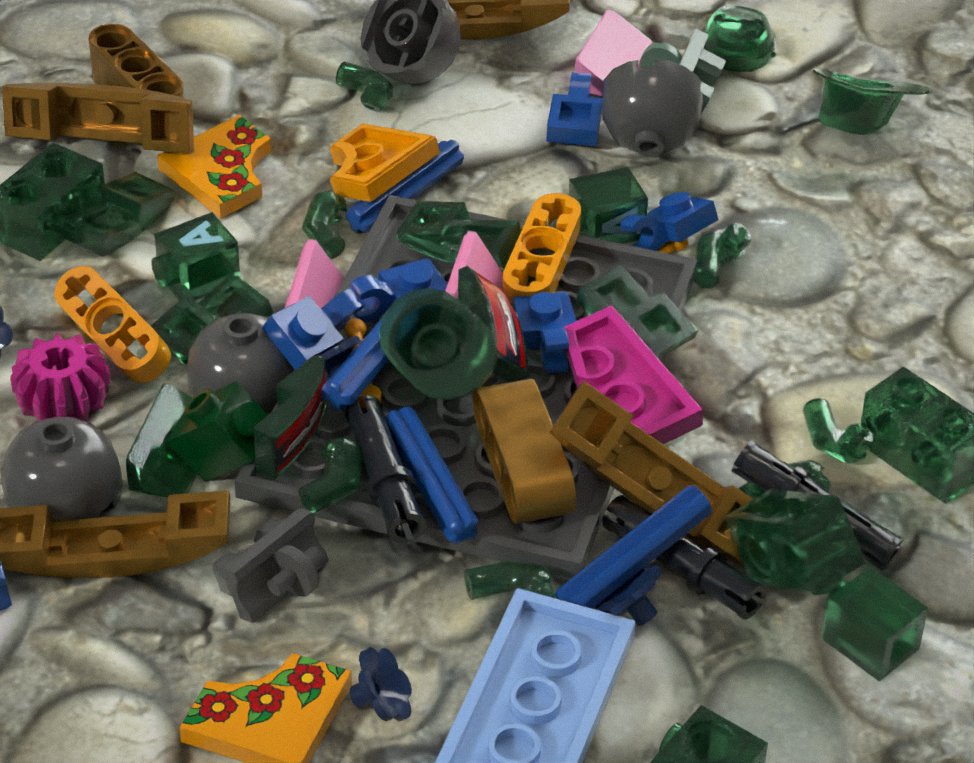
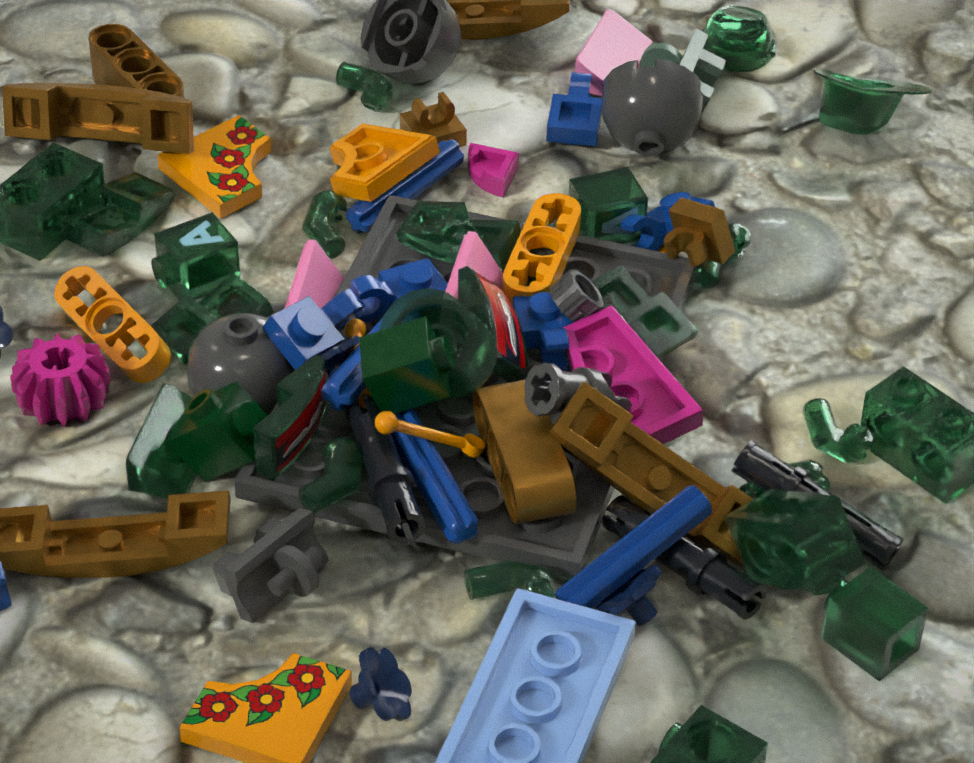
(62, 466): dark grey cylinder -> none
(406, 366): none -> dark green brick
(435, 120): none -> pearl gold tile
(470, 444): none -> light orange hinge
(492, 168): none -> dark pink tile
(552, 396): none -> dark grey piece
(576, 295): none -> dark grey axle
(698, 232): none -> pearl gold tile

